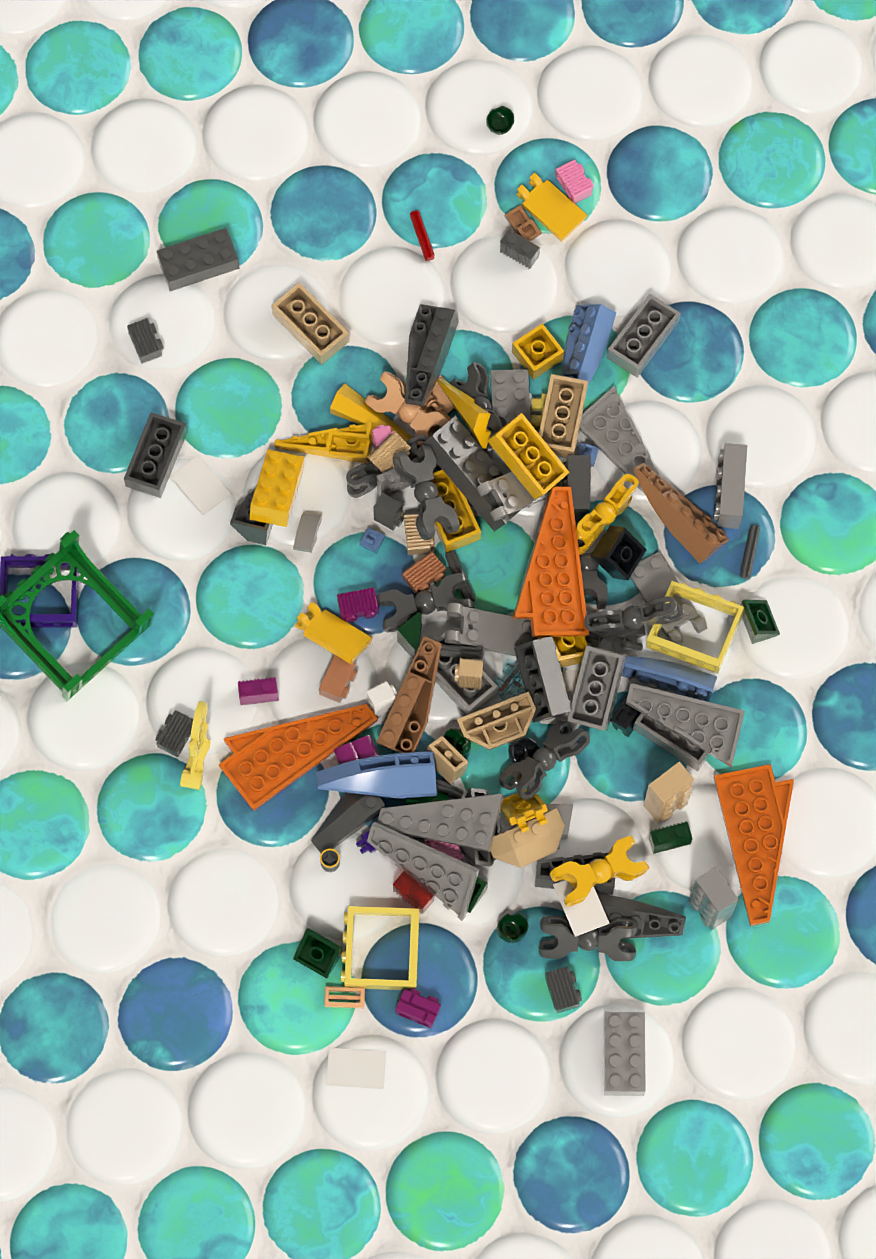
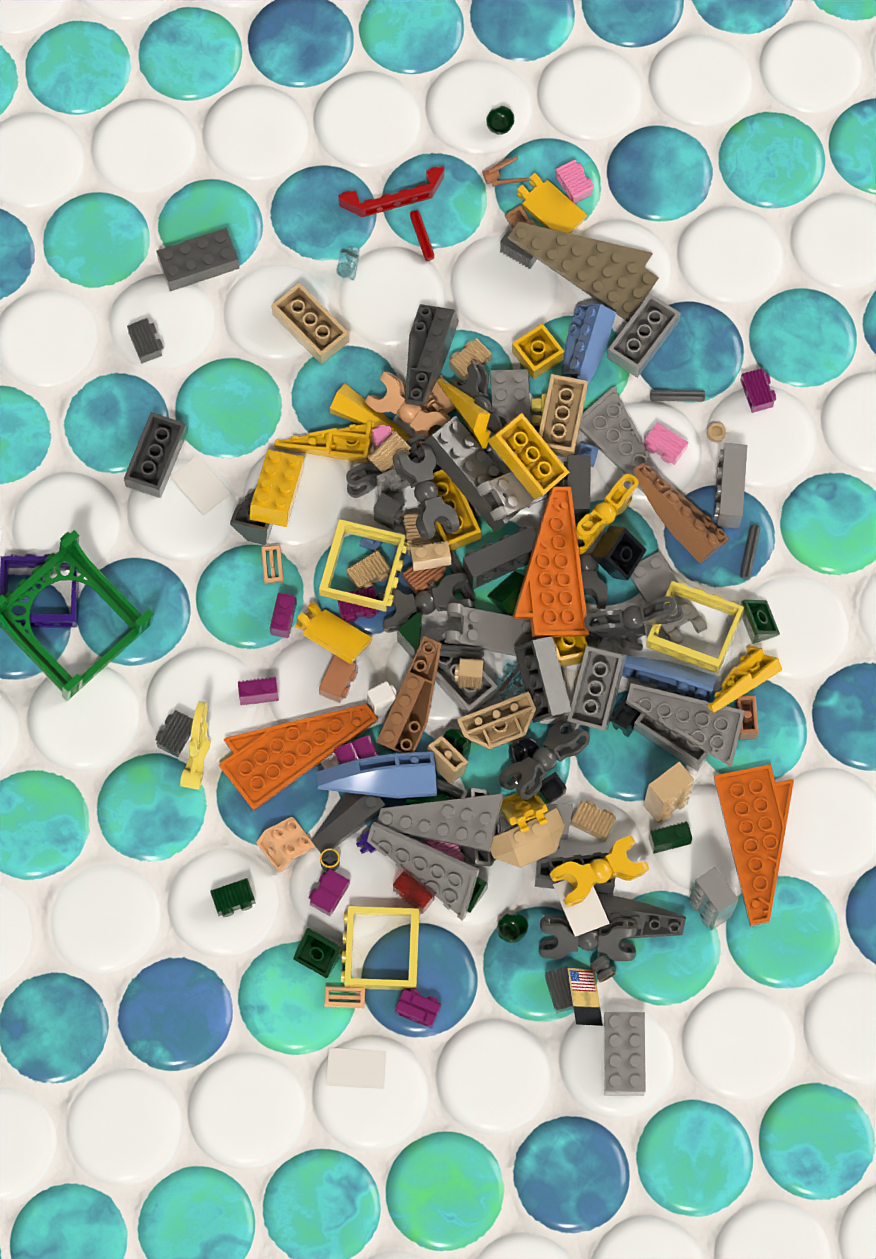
(233, 897): none -> dark green brick
(273, 580): none -> light nougat tile
(283, 615): none -> magenta brick
(284, 843): none -> light nougat bracket
(306, 532): light grey slope -> none
(329, 892): none -> magenta brick
(348, 262): none -> clear light blue hips
(350, 201): none -> red slope
(369, 571): none -> tan brick
(371, 533): none -> light yellow window
(430, 556): none -> tan brick
(472, 352): none -> tan brick
(492, 174): none -> nougat plant
(499, 558): none -> dark grey brick
(507, 593): none -> dark green slope
(553, 787): none -> black panel
(585, 997): none -> sticker
(593, 820): none -> tan brick
(601, 269): none -> dark tan wing
(603, 968): none -> dark grey wheel
(665, 443): none -> bright pink brick
(677, 395): none -> dark grey axle
(716, 432): none -> tan tile
(749, 726): none -> nougat brick
(751, 672): none -> yellow wedge
(758, 390): none -> magenta brick

